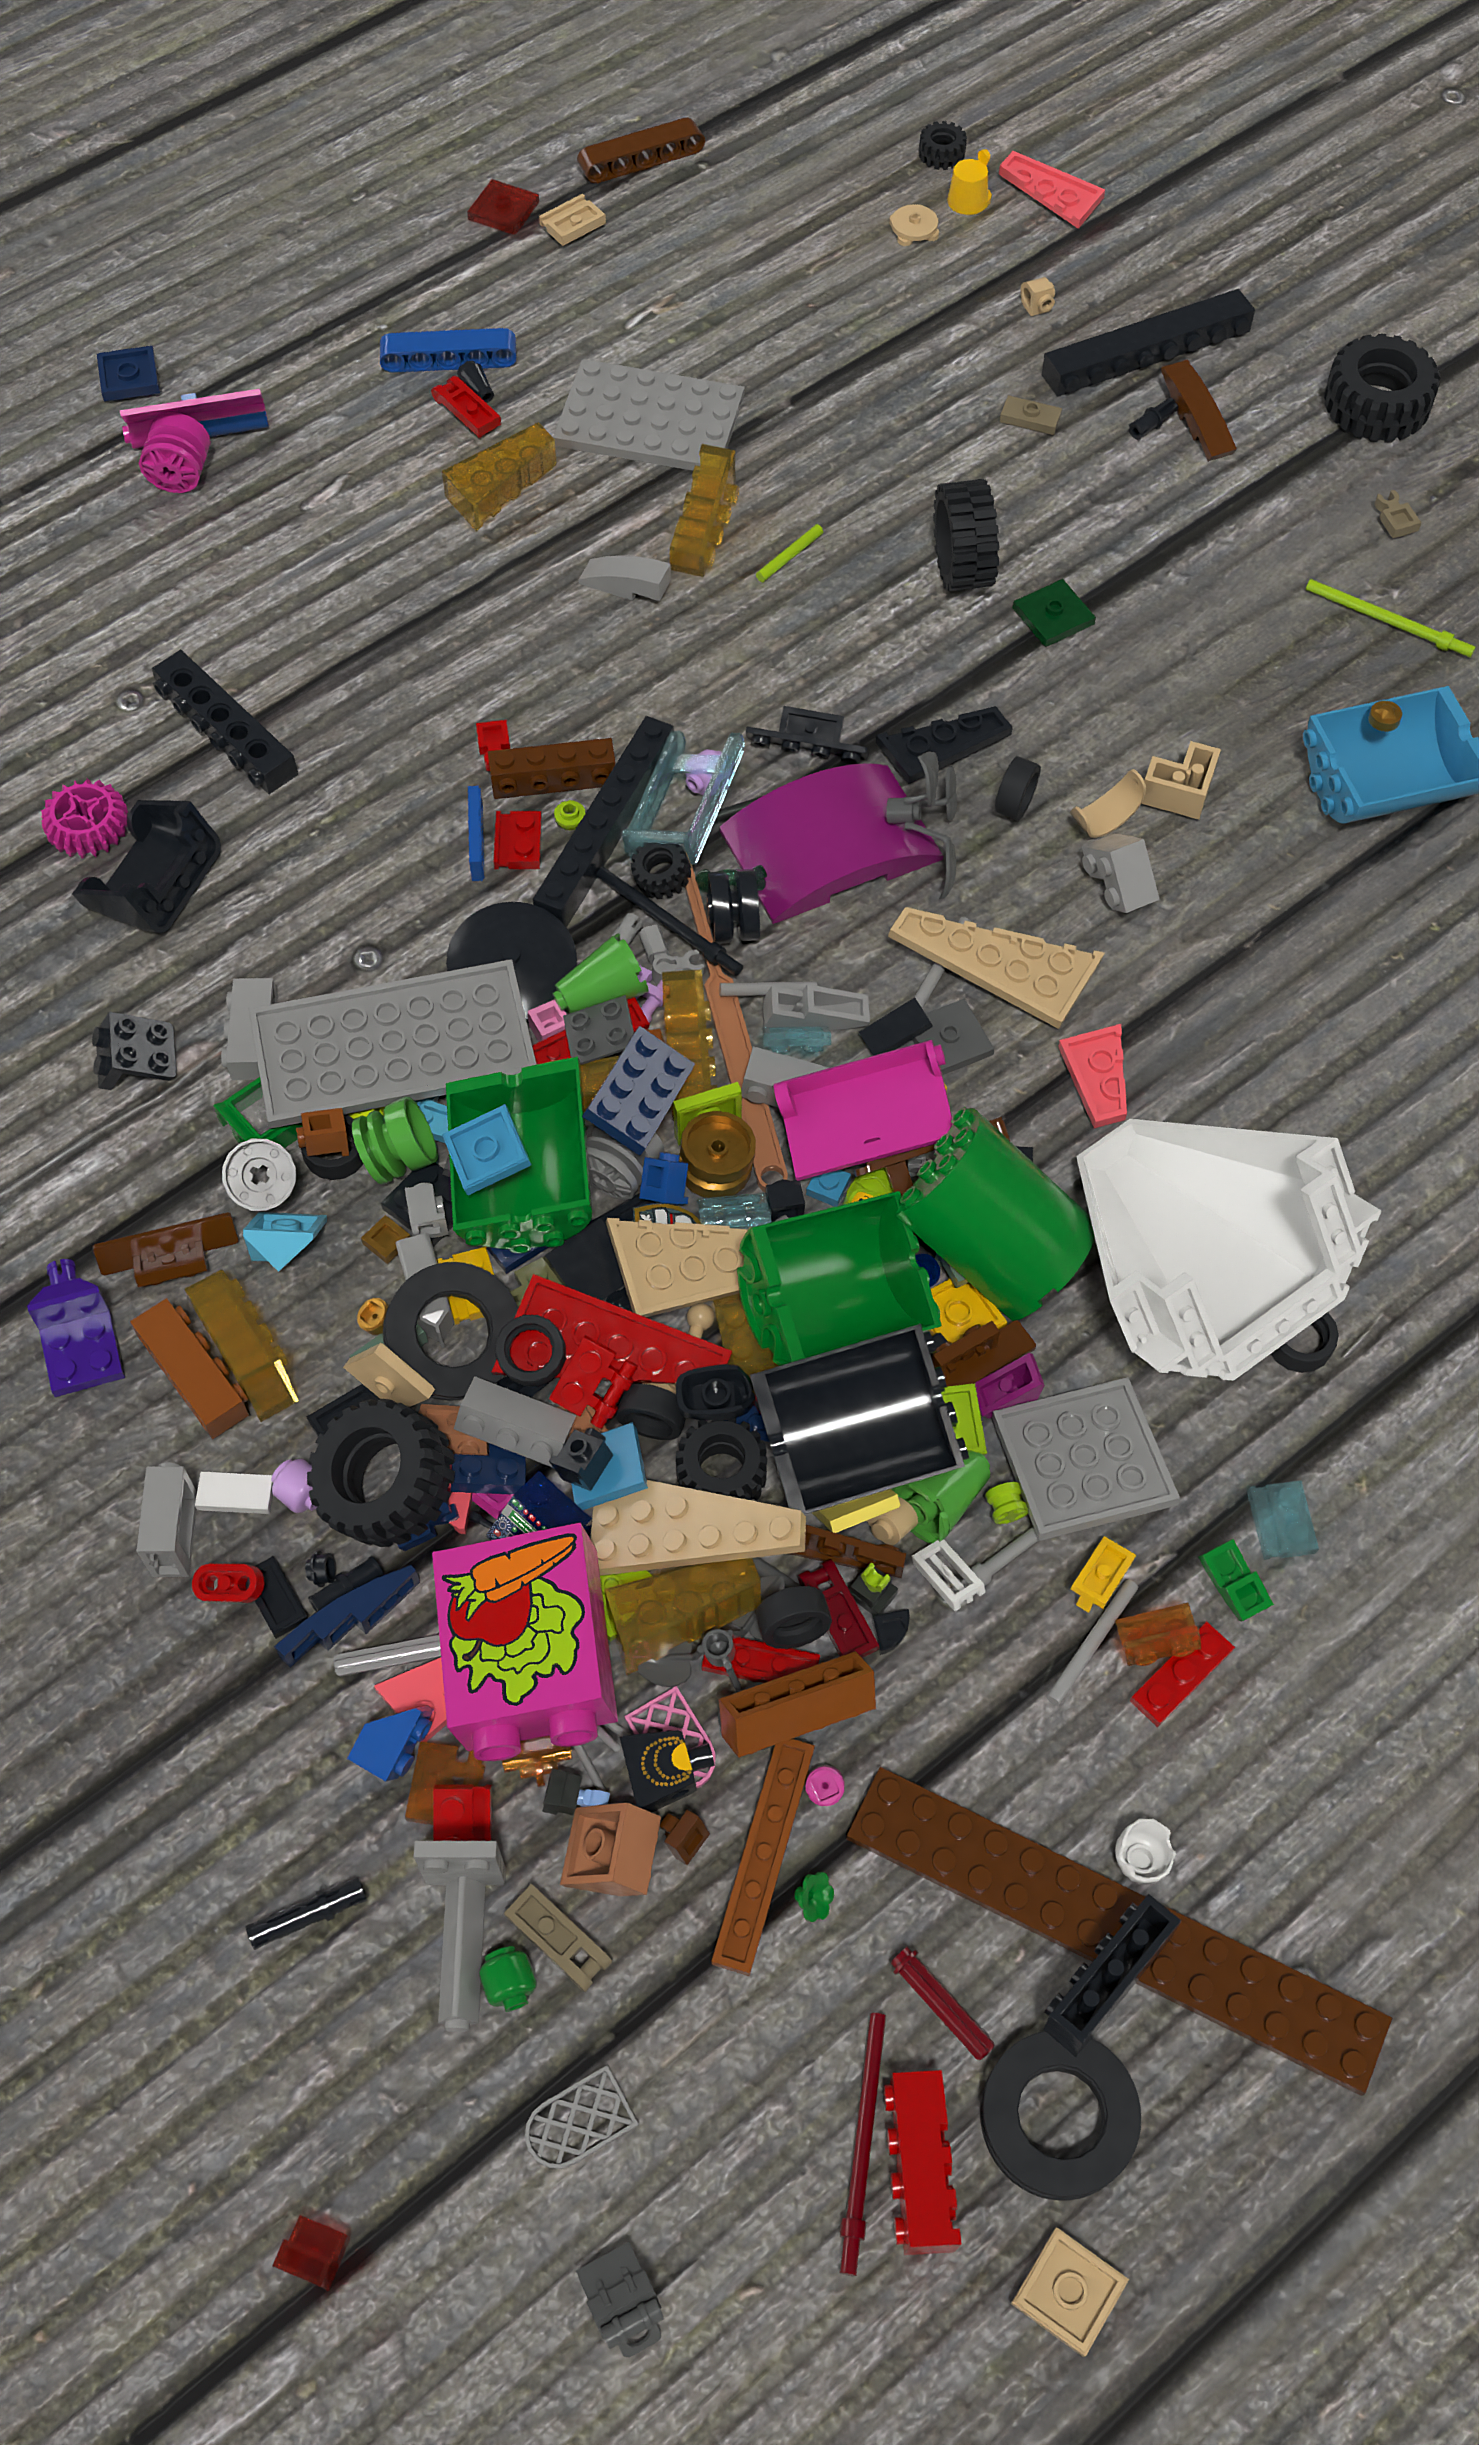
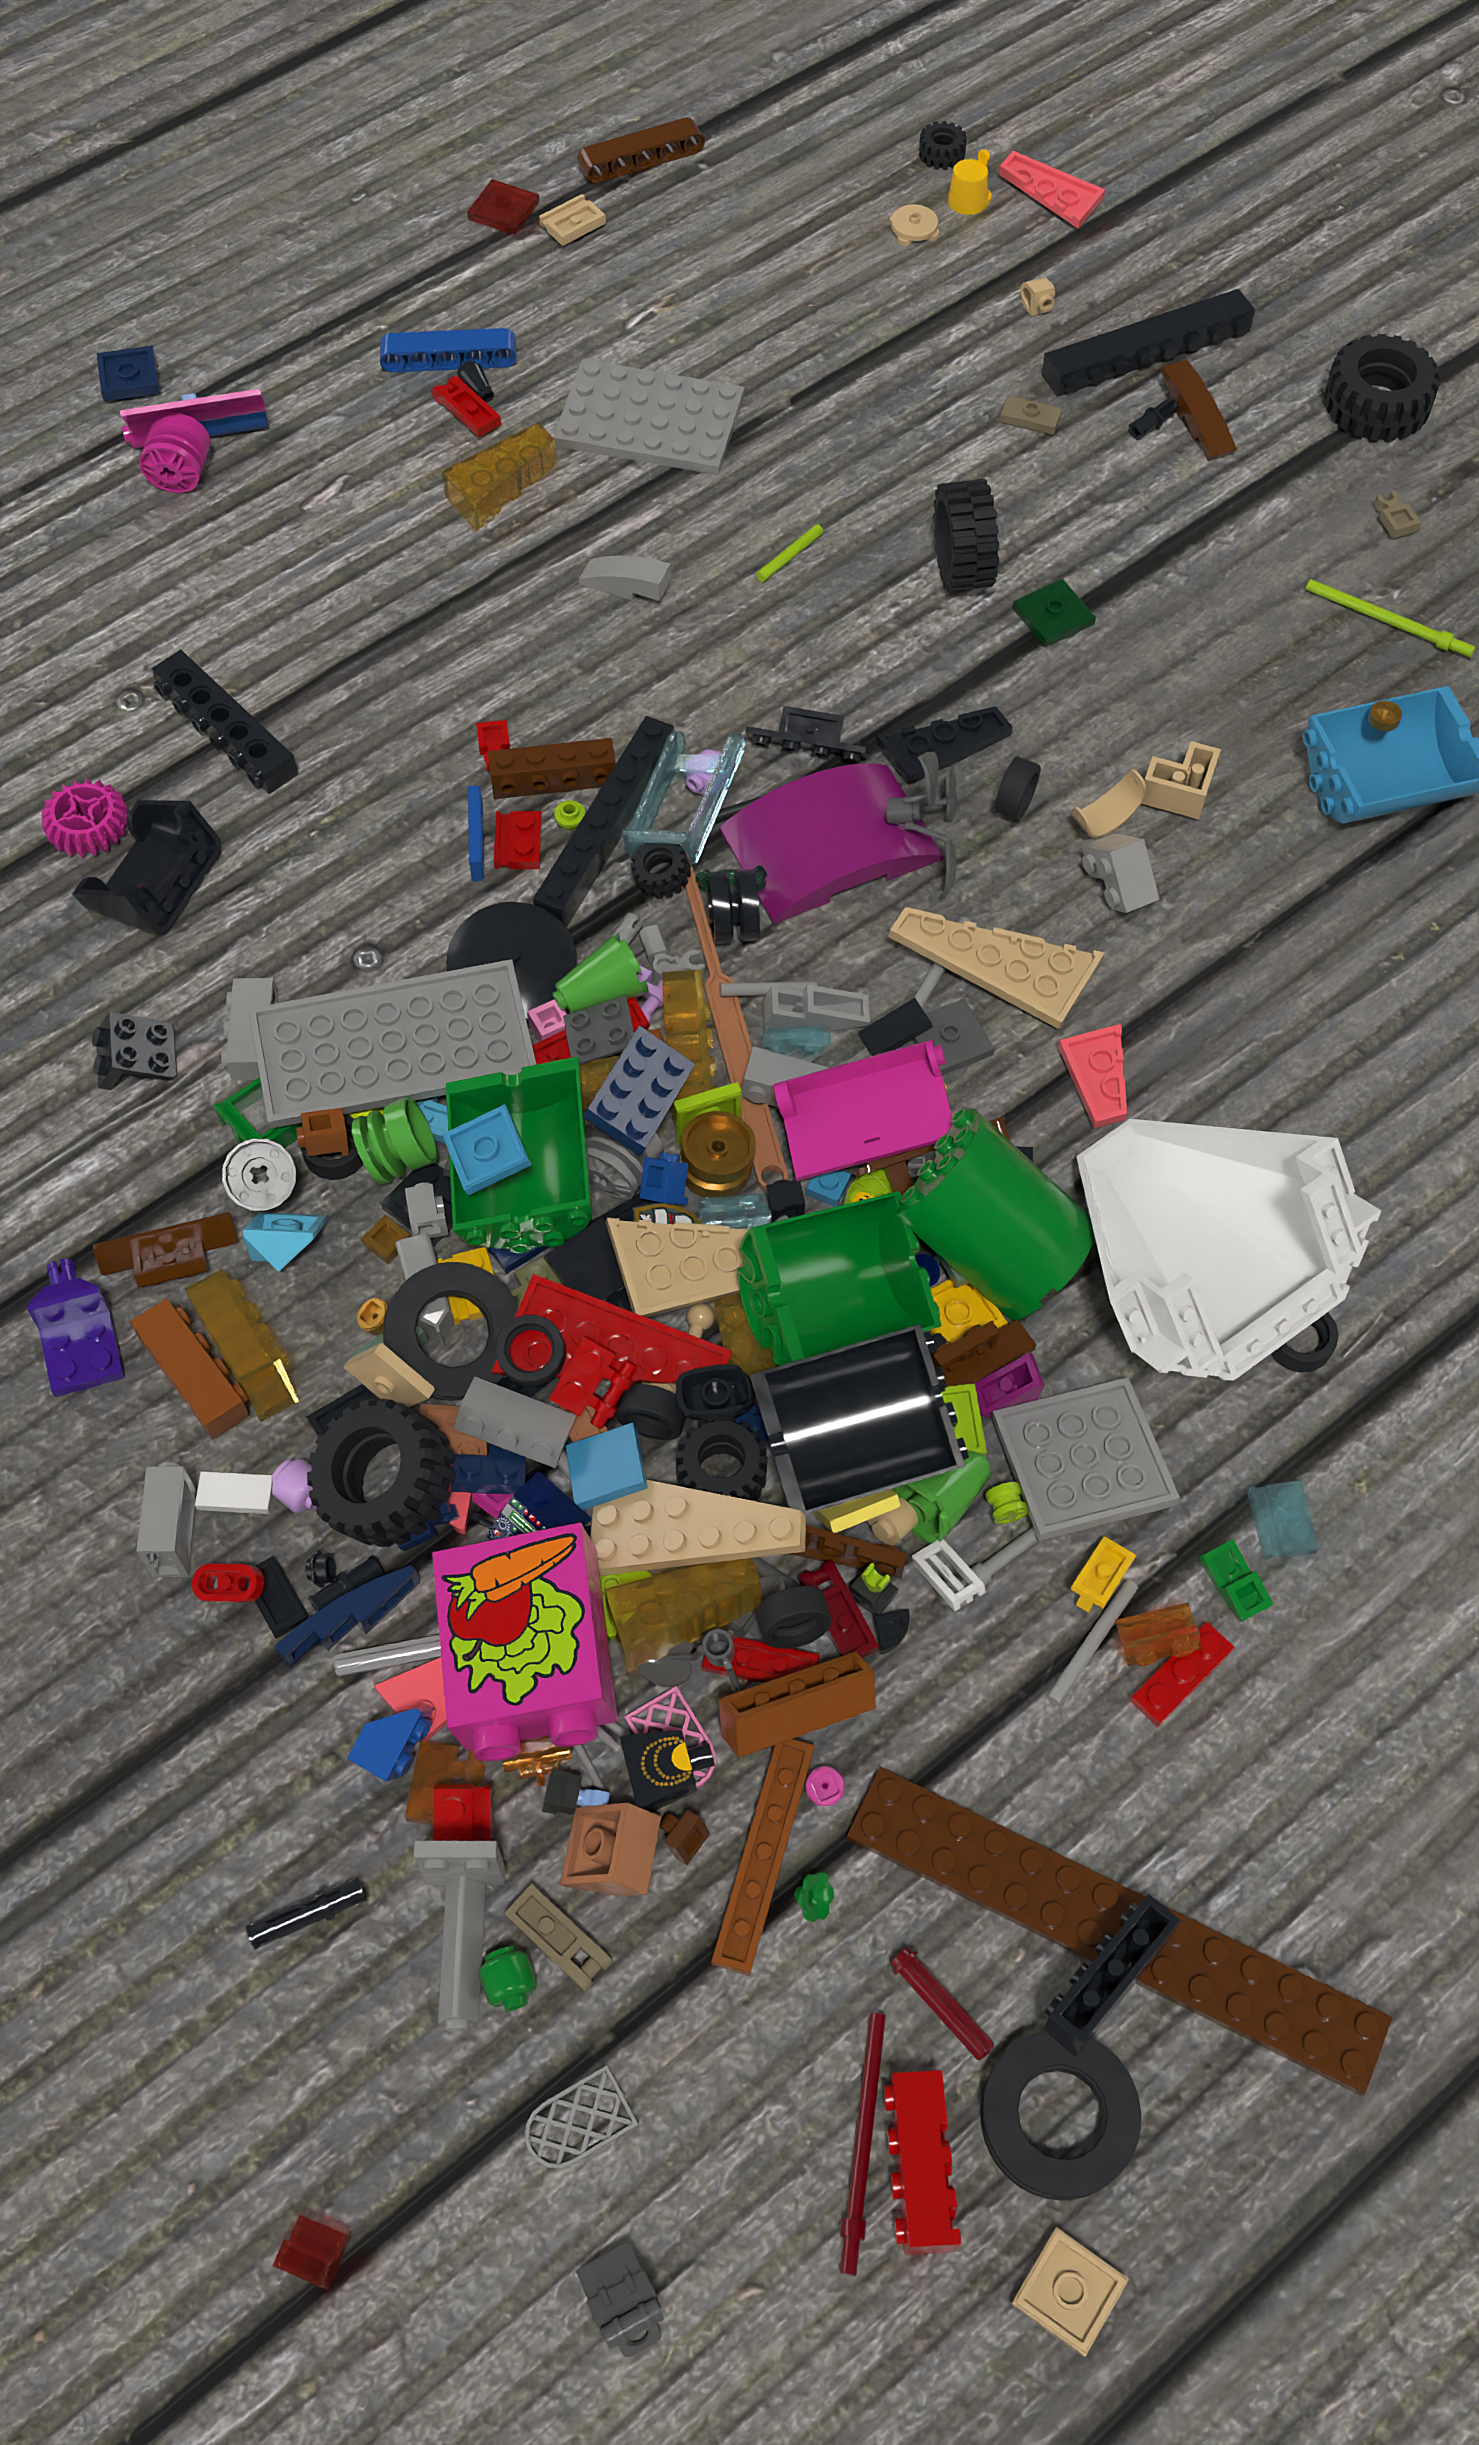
(582, 1458): black brick -> none
(705, 511): clear yellow wedge -> none
(712, 951): black bar -> none
(1145, 1851): white hair -> none

